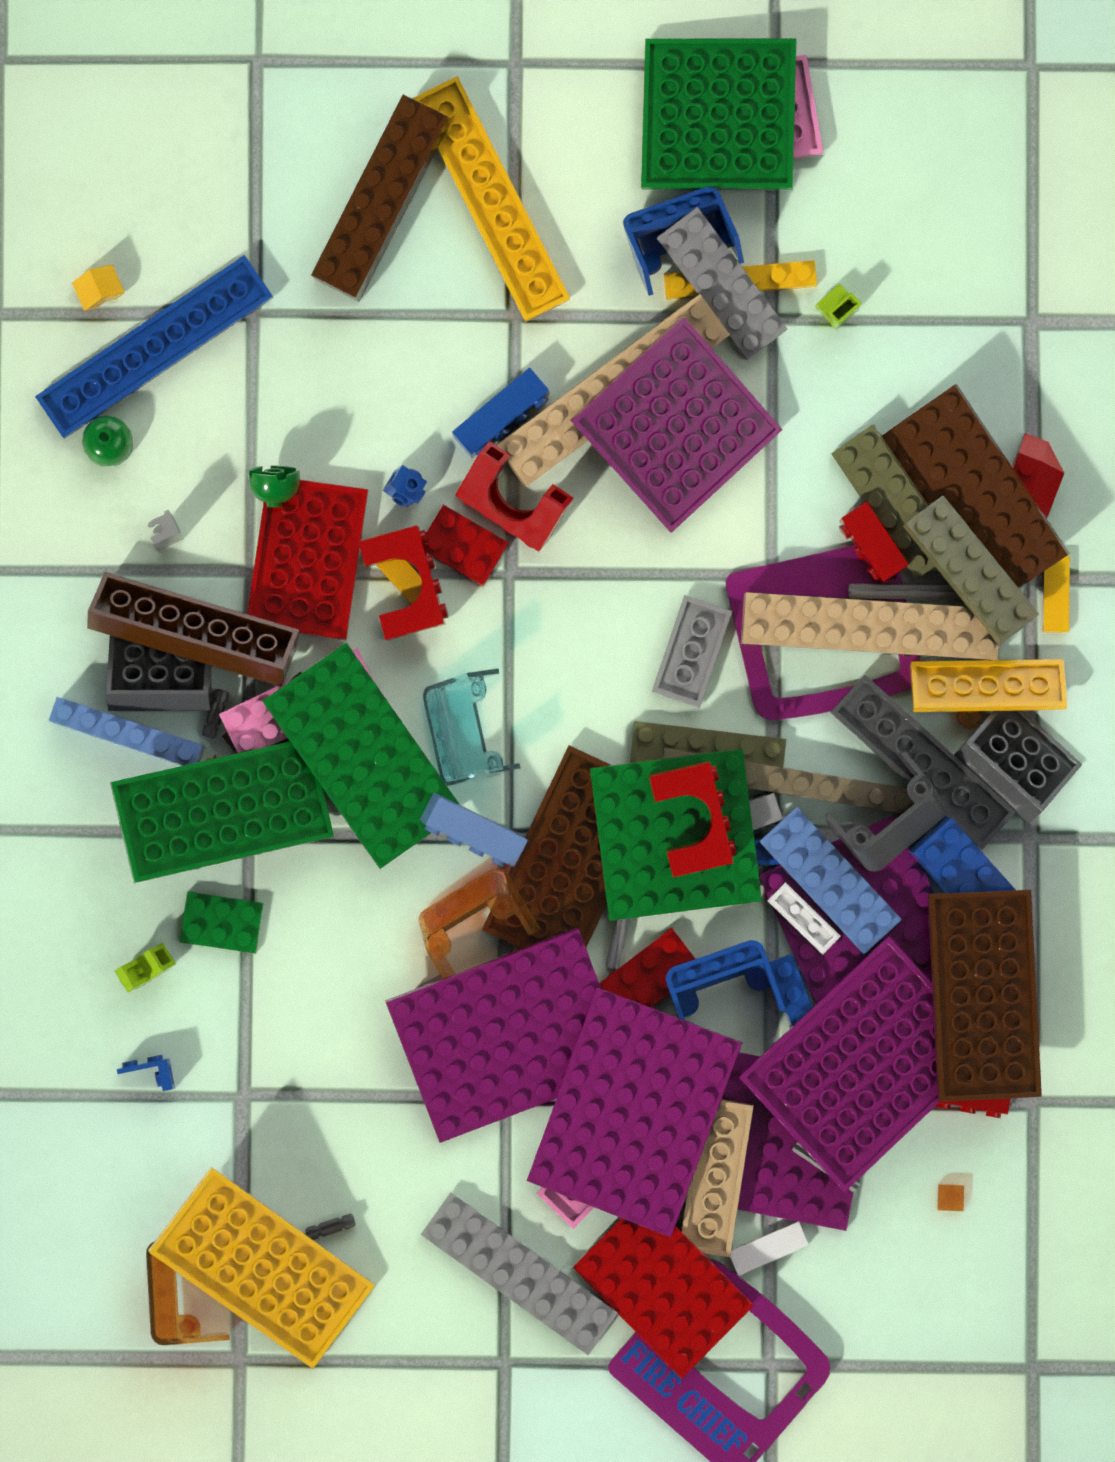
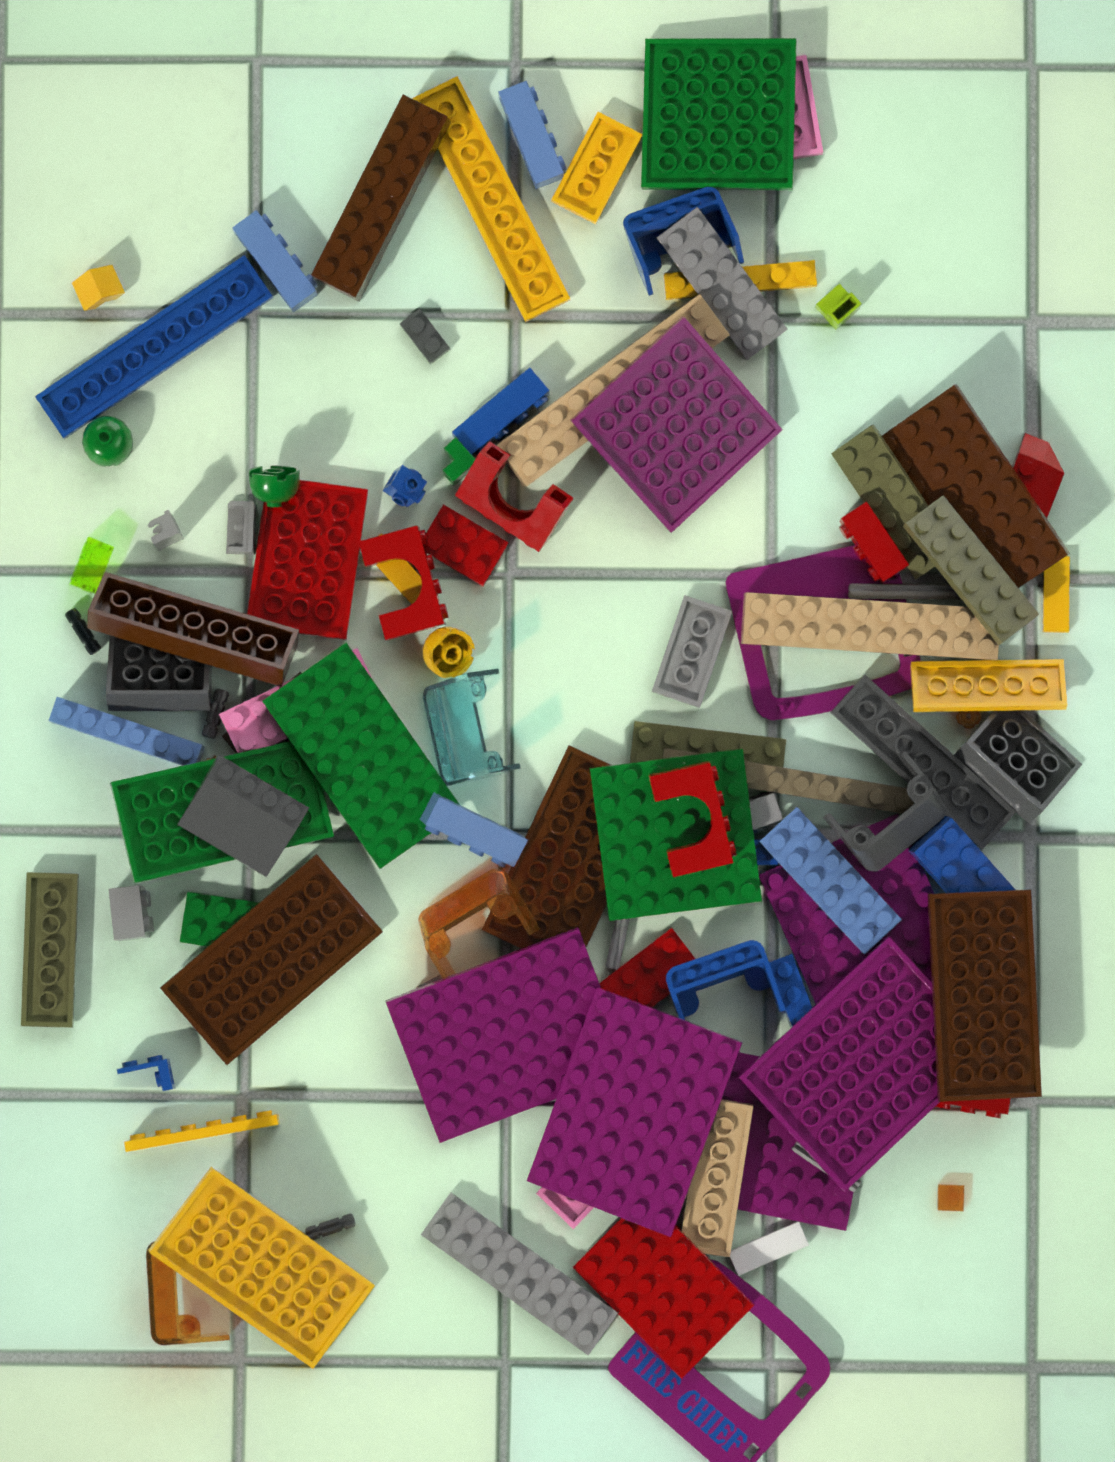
(49, 949): none -> olive plate
(84, 634): none -> black axle
(91, 565): none -> clear neon green hinge
(130, 913): none -> light grey brick
(145, 967): lime brick -> none
(212, 1128): none -> yellow plate
(241, 527): none -> light grey hinge
(242, 815): none -> dark grey slope
(271, 959): none -> reddish brown plate
(275, 261): none -> medium blue brick
(425, 336): none -> dark grey plate
(448, 652): none -> yellow cylinder
(461, 461): none -> green piece
(531, 135): none -> medium blue brick
(596, 168): none -> yellow plate
(803, 918): white tile -> none

